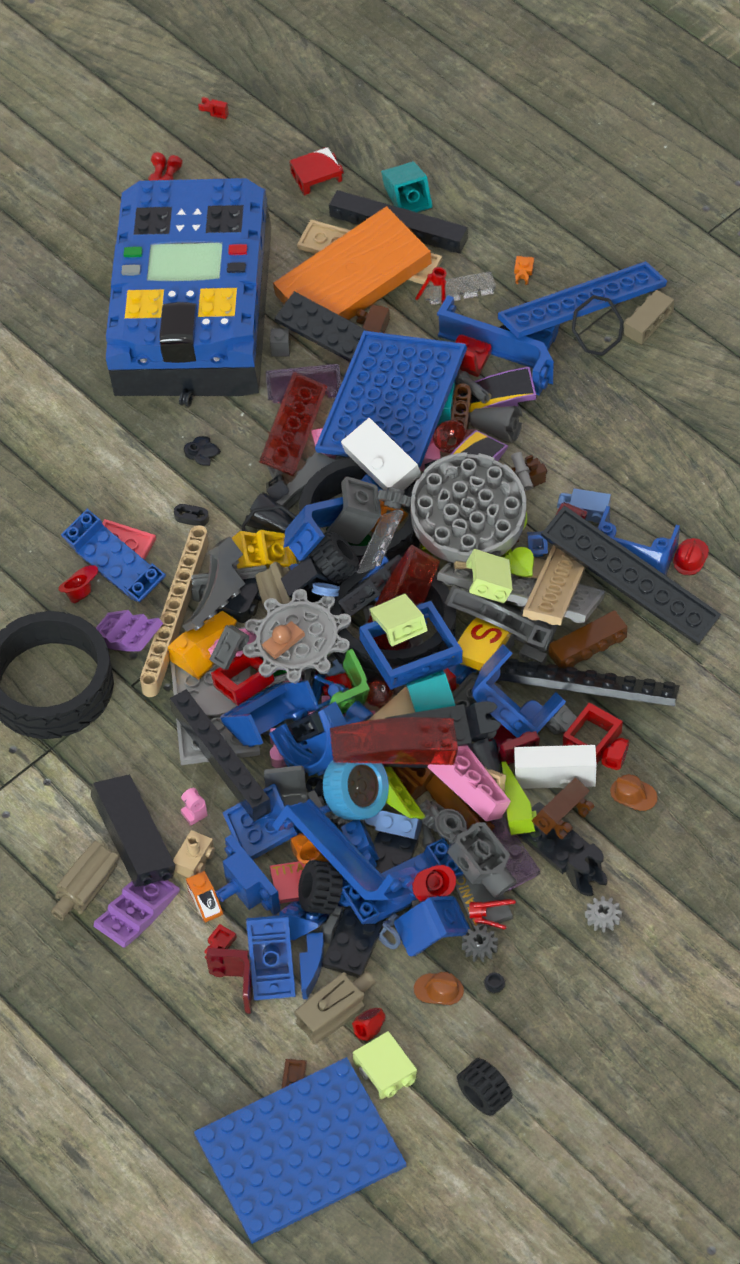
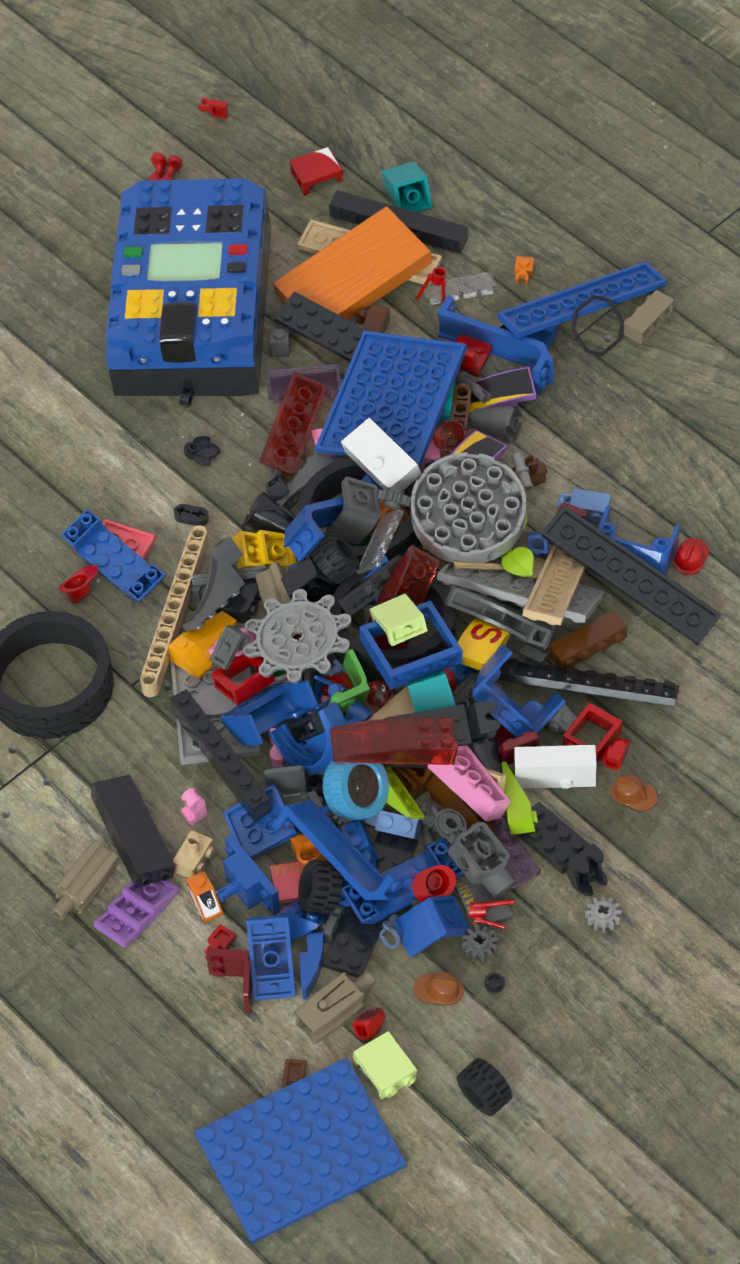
(127, 631): medium lavender slope -> none
(282, 639): nougat tile -> none
(325, 589): medium blue piece -> none
(490, 576): yellowish green panel -> none
(560, 806): reddish brown brick -> none

